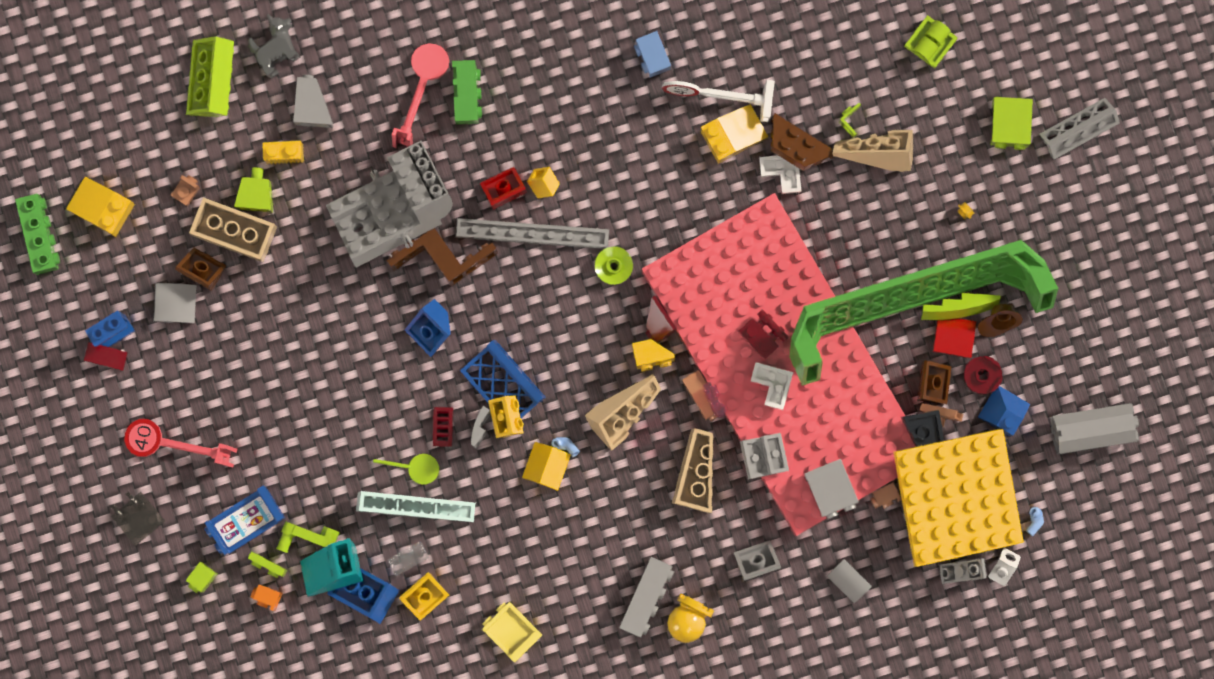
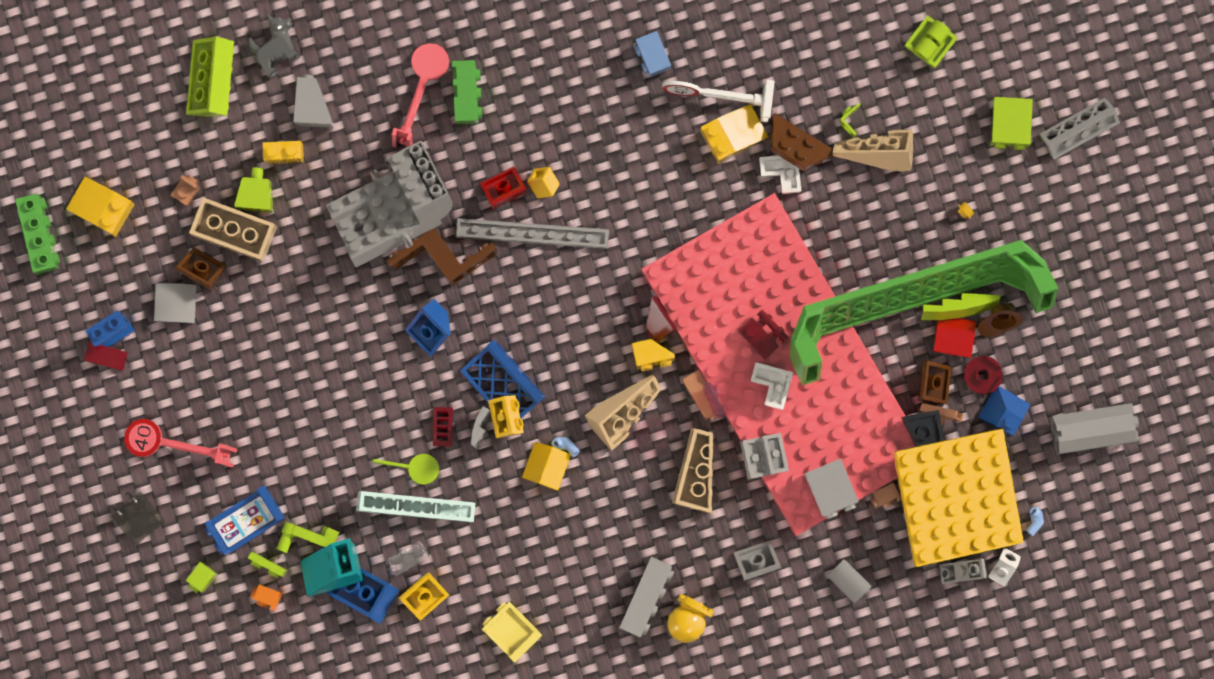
(613, 255): lime dish -> none

